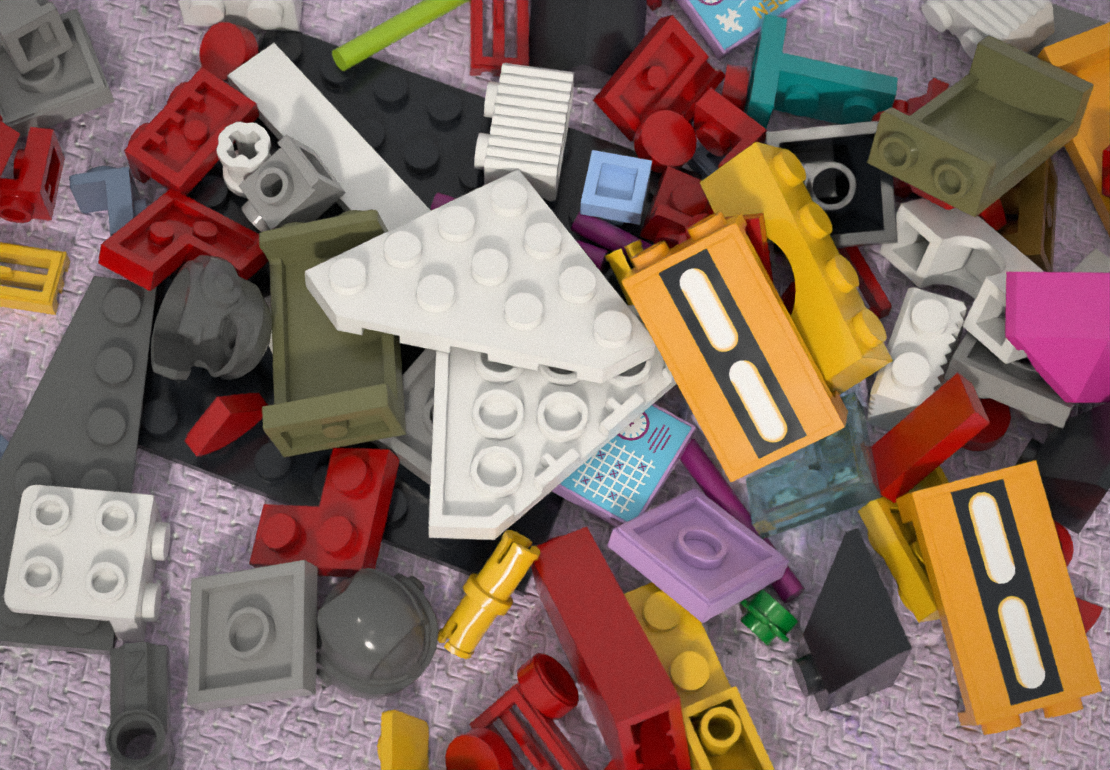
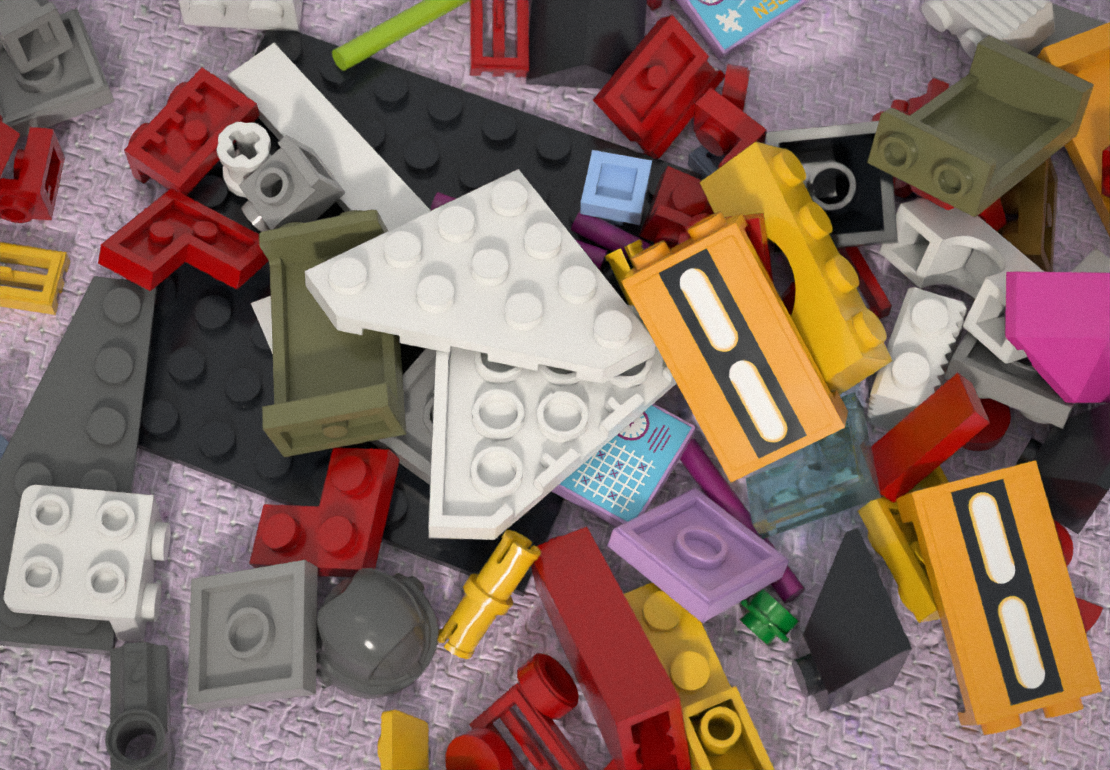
(109, 190): sand blue bracket -> none
(210, 322): dark grey helmet -> none
(225, 422): red tile -> none
(226, 48): red tile -> none
(528, 126): white brick -> none
(665, 140): red tile -> none
(810, 85): teal bracket -> none

